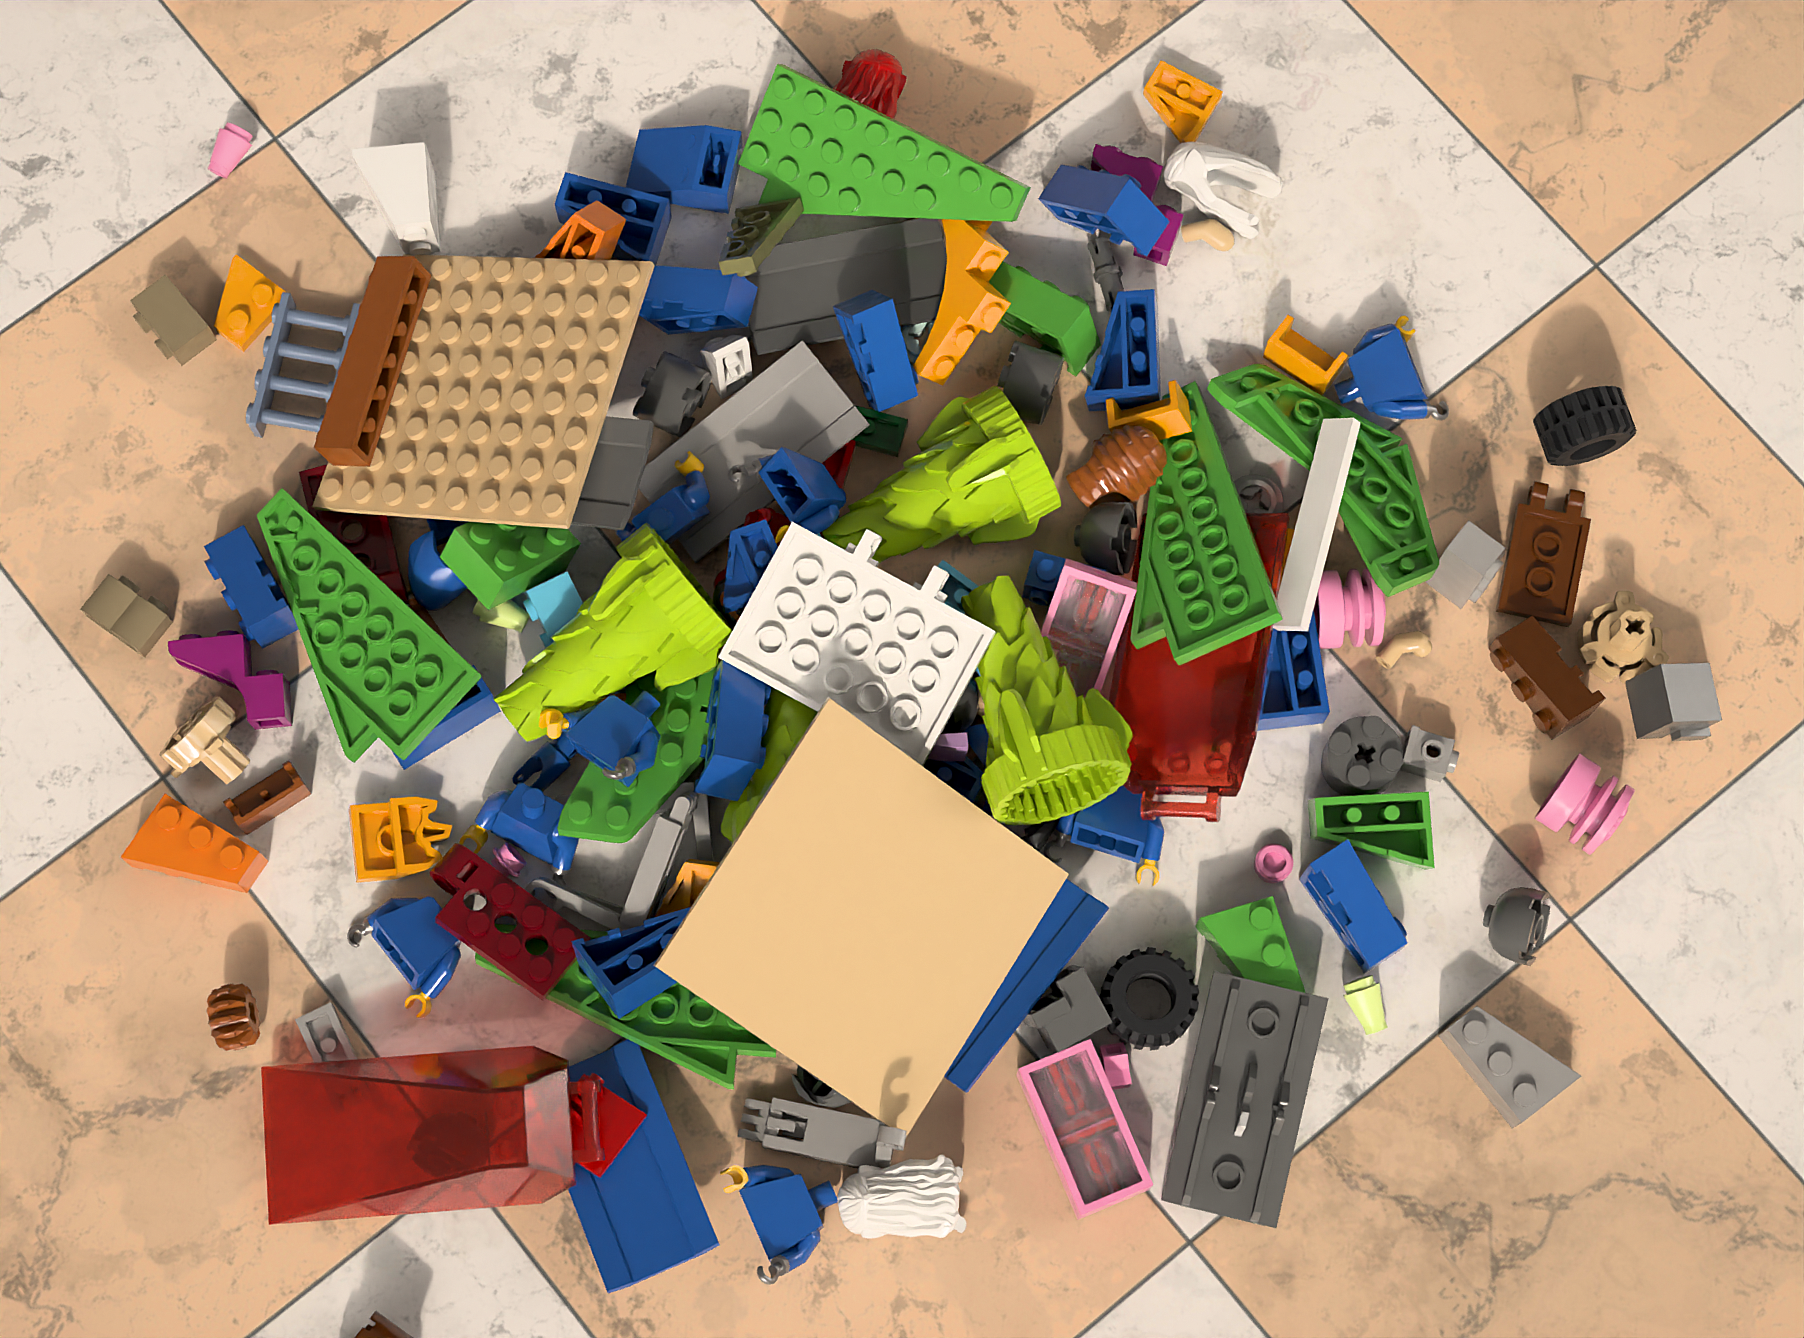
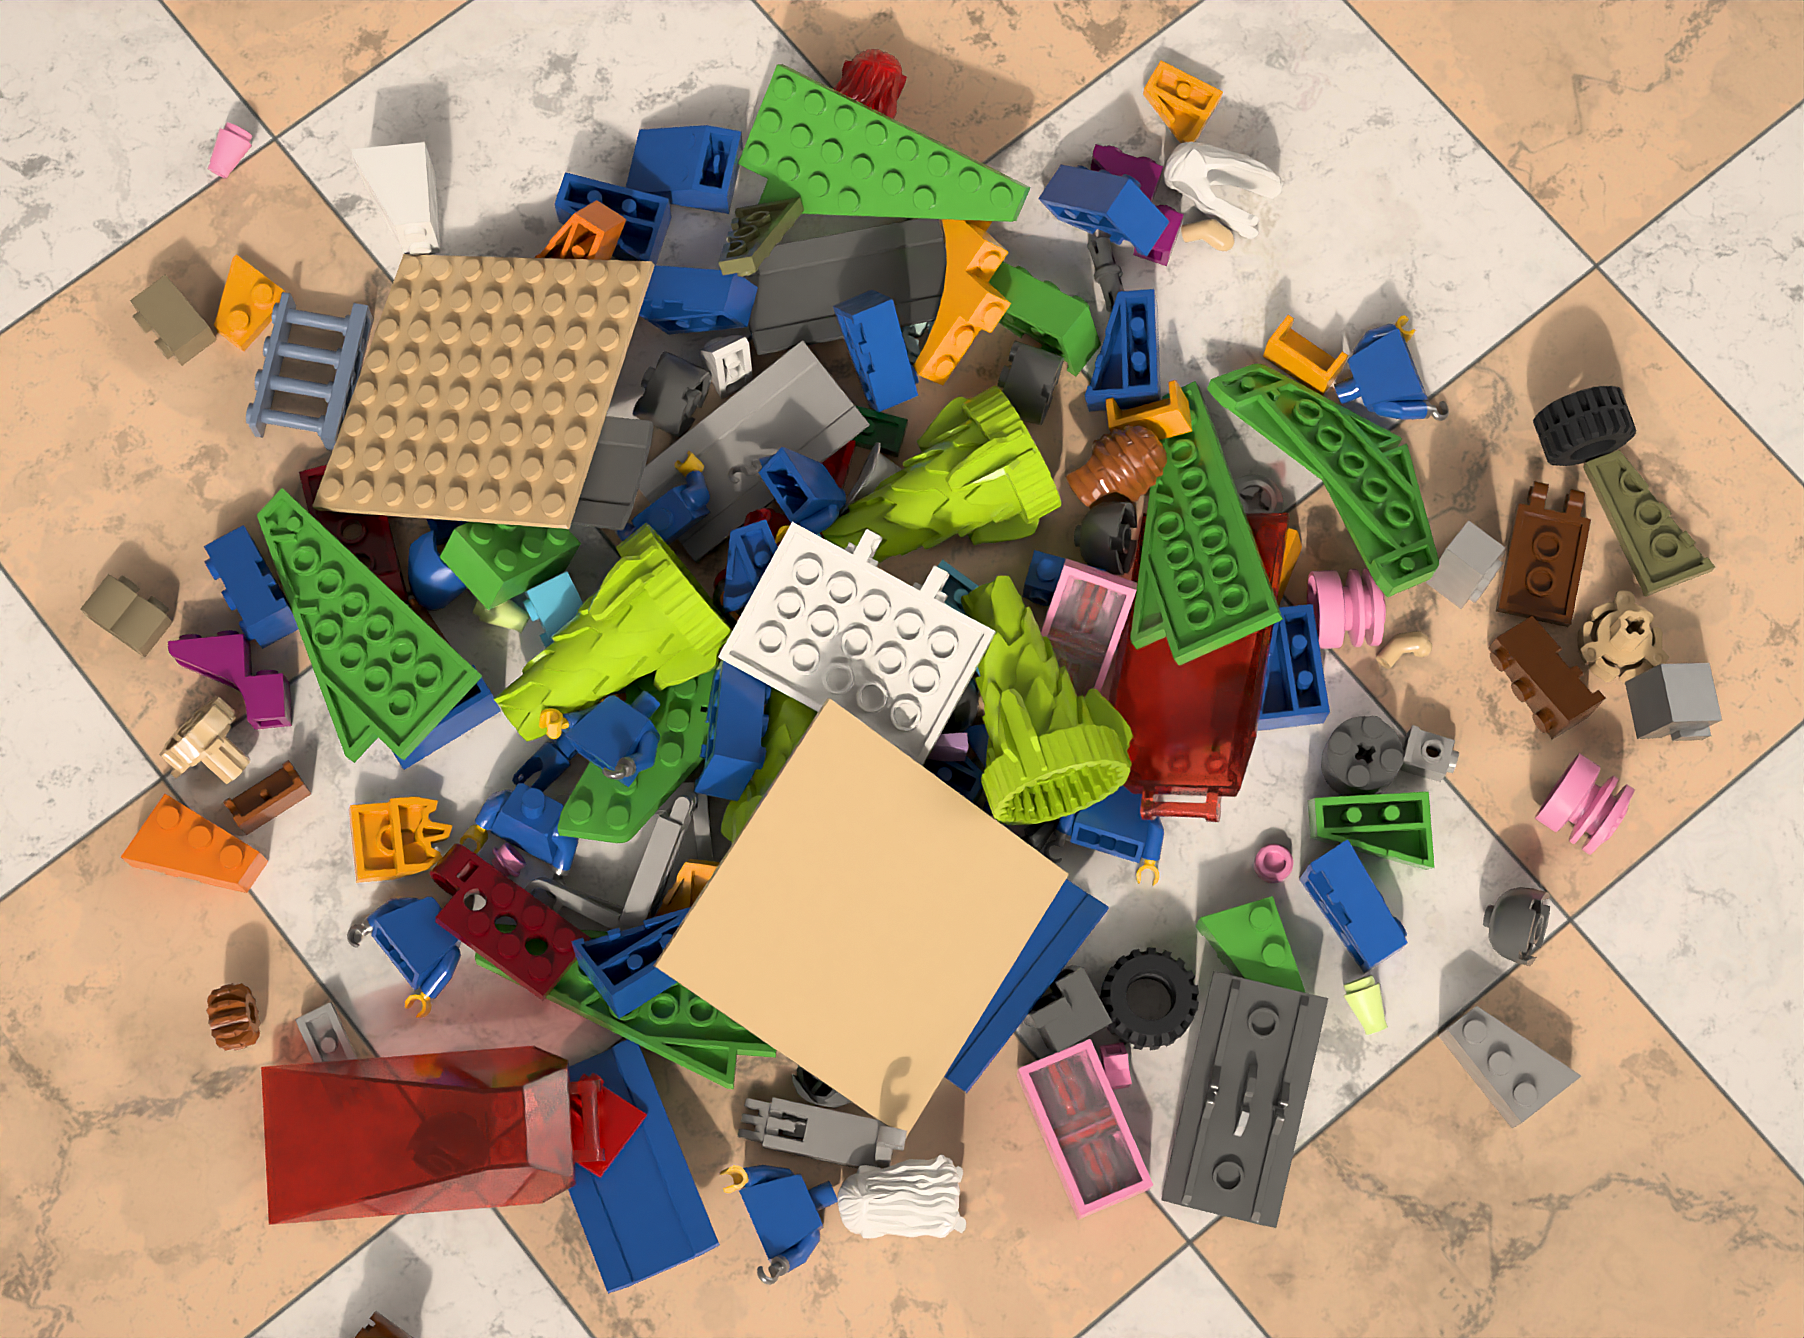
(372, 361): dark orange brick -> none
(873, 472): none -> white piece
(1316, 523): white tile -> none
(1647, 534): none -> olive wing

